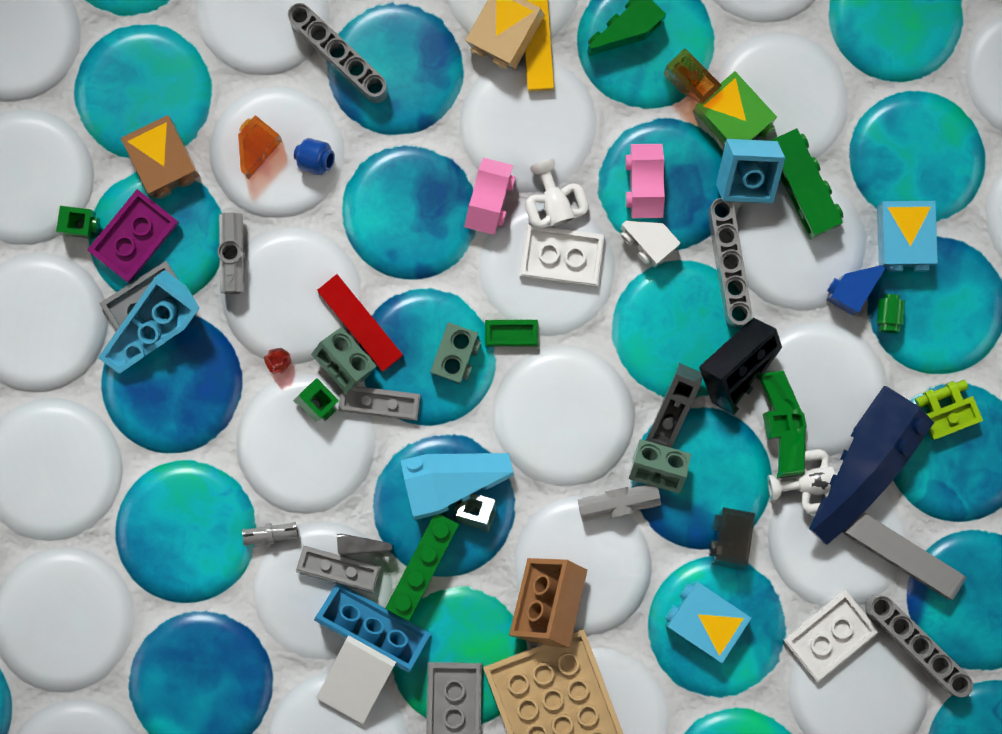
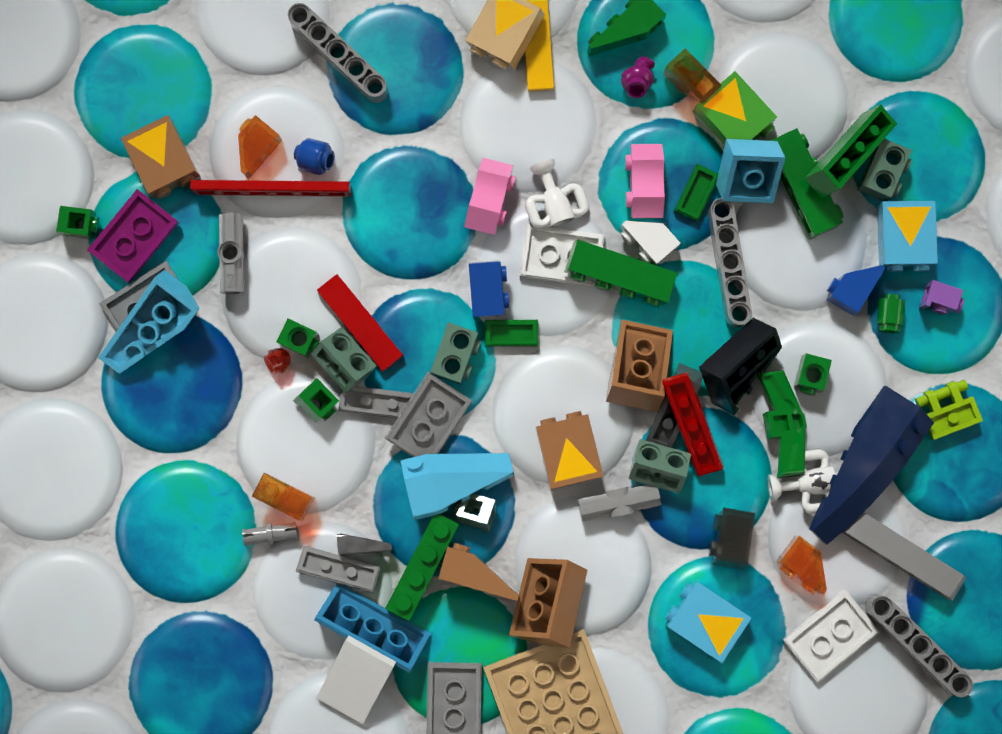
(271, 188): none -> red tile
(283, 497): none -> clear orange slope
(288, 333): none -> green brick
(428, 417): none -> light grey tile
(470, 571): none -> medium nougat slope
(487, 289): none -> blue brick
(569, 450): none -> medium nougat brick
(620, 273): none -> green brick
(638, 78): none -> magenta animal
(639, 366): none -> medium nougat slope
(693, 424): none -> red tile
(696, 193): none -> green tile
(805, 563): none -> clear orange slope
(820, 365): none -> green brick
(850, 151): none -> green brick
(880, 168): none -> sand green brick
(942, 298): none -> medium lavender brick

